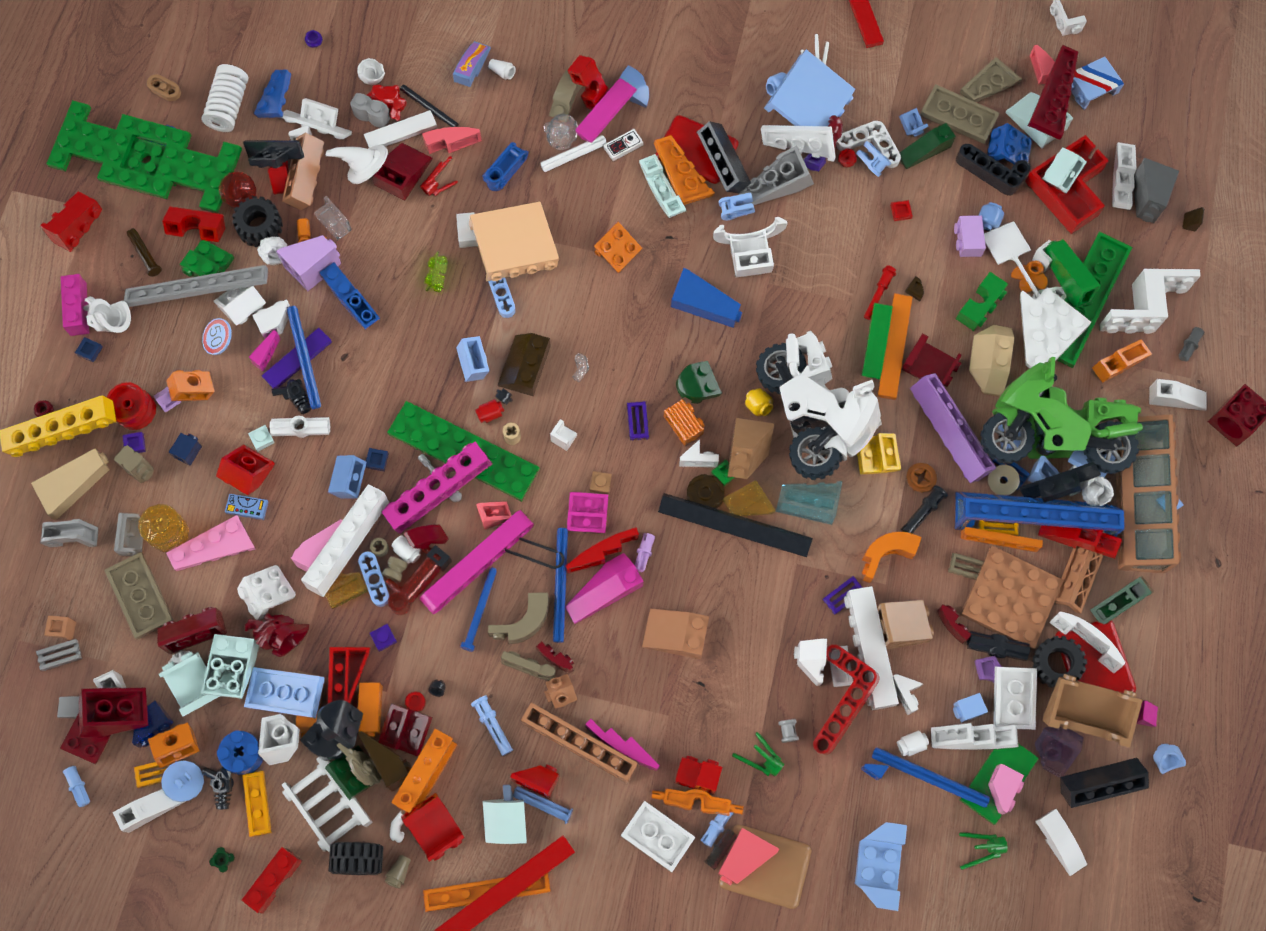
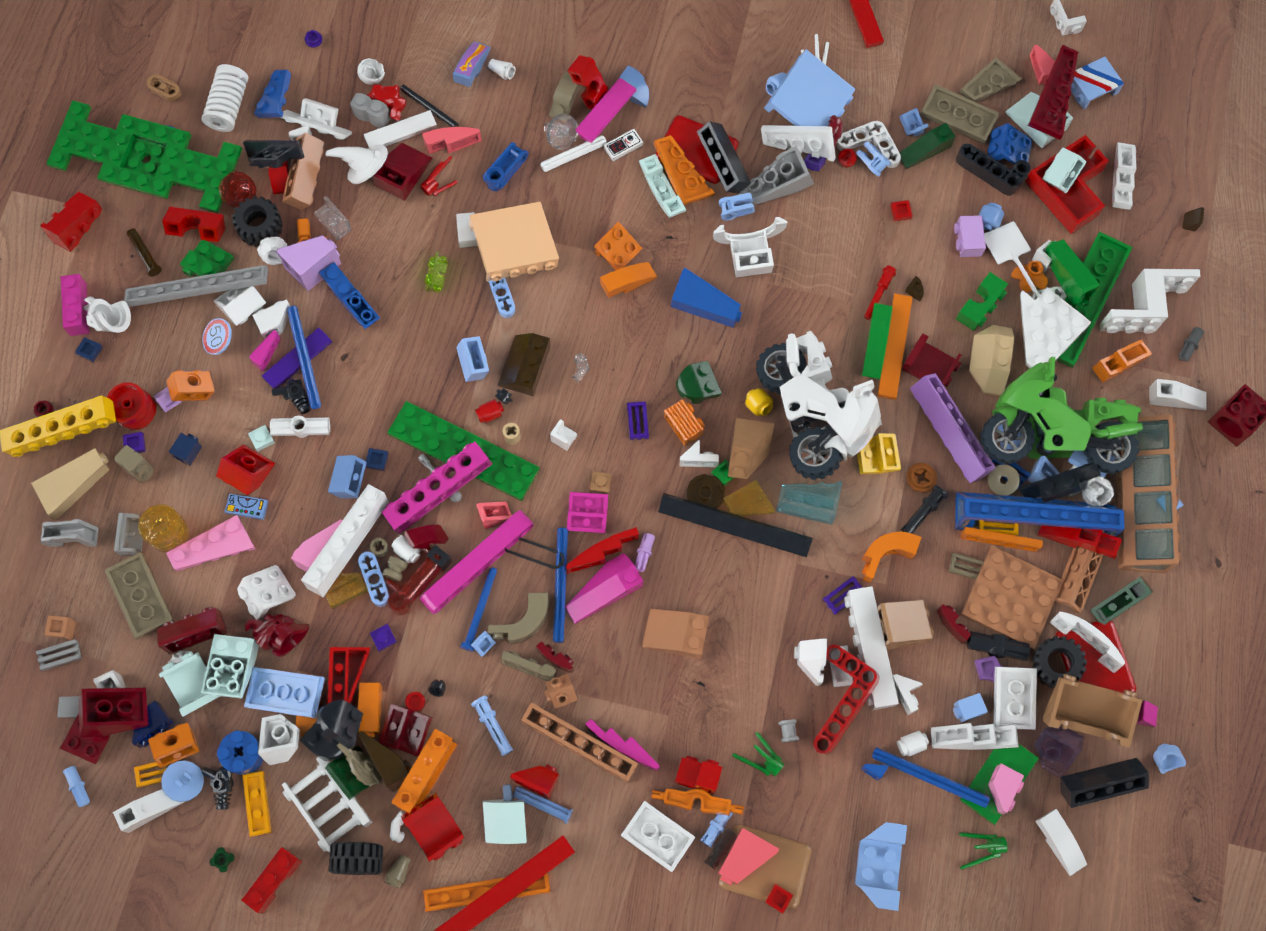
(483, 643): none -> light blue slope
(627, 278): none -> orange slope
(778, 898): none -> red plate
(1152, 189): dark grey slope -> none

